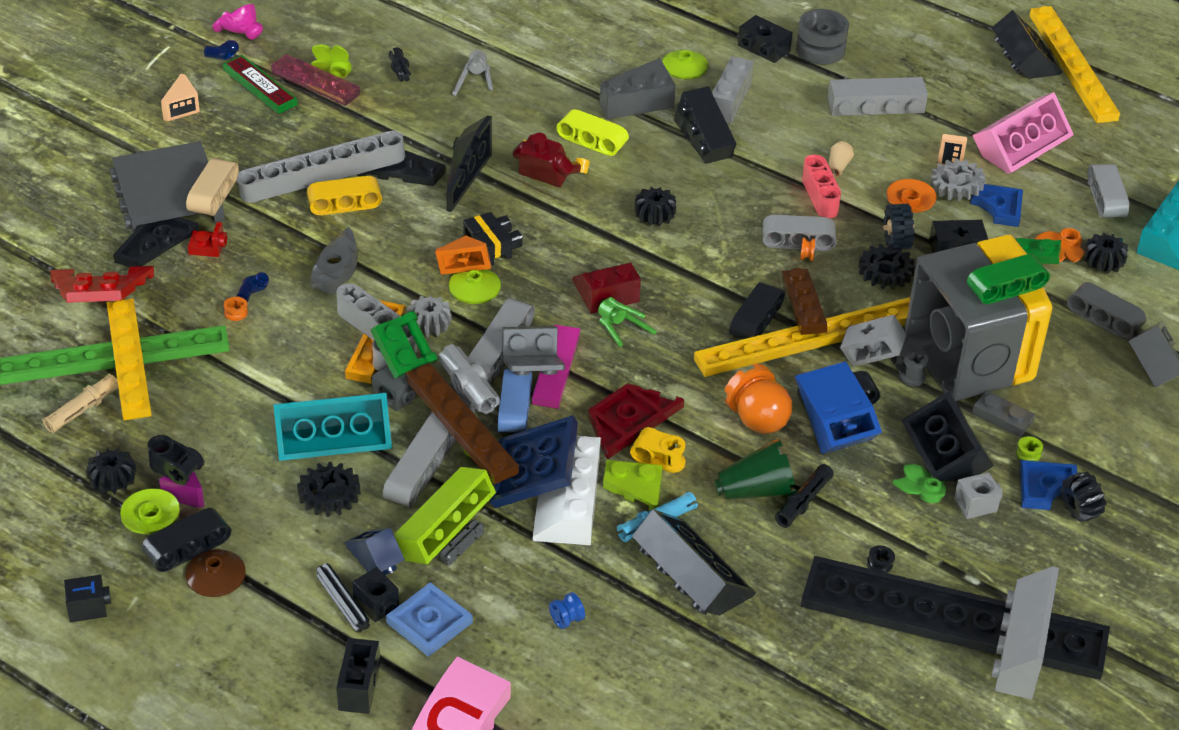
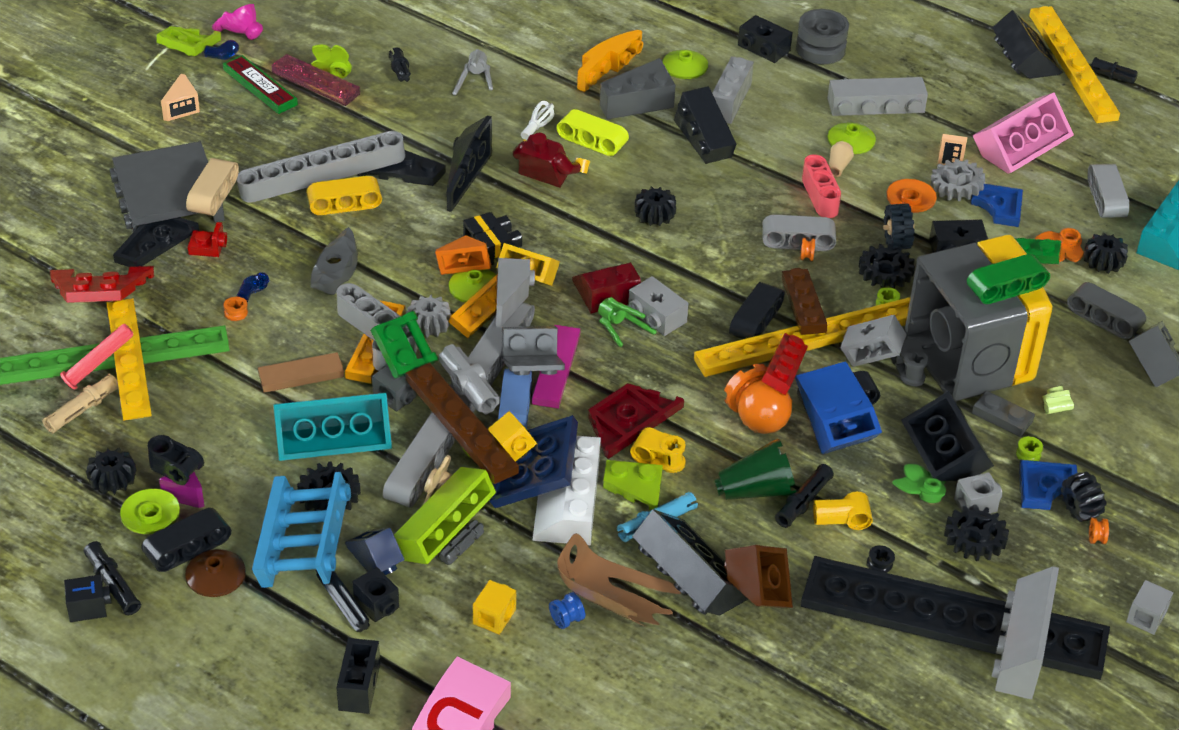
(97, 356): none -> coral axle
(99, 559): none -> black pin
(187, 40): none -> lime wing
(278, 518): none -> dark azure fence
(300, 372): none -> medium nougat tile
(429, 619): medium blue plate -> none
(437, 478): none -> tan plate
(476, 309): none -> light orange plate
(494, 607): none -> yellow brick
(512, 286): none -> light grey slope
(512, 436): none -> yellow brick
(534, 124): none -> white piece
(544, 266): none -> yellow brick
(592, 583): none -> medium nougat piece
(608, 55): none -> light orange slope
(661, 306): none -> light grey brick
(760, 574): none -> reddish brown slope
(785, 363): none -> red plate
(851, 510): none -> yellow piece
(857, 135): none -> lime dish
(887, 295): none -> lime bush
(976, 532): none -> black gear
(1057, 400): none -> yellowish green plate
(1098, 531): none -> orange bush
(1114, 70): none -> black axle
(1149, 607): none -> light grey brick

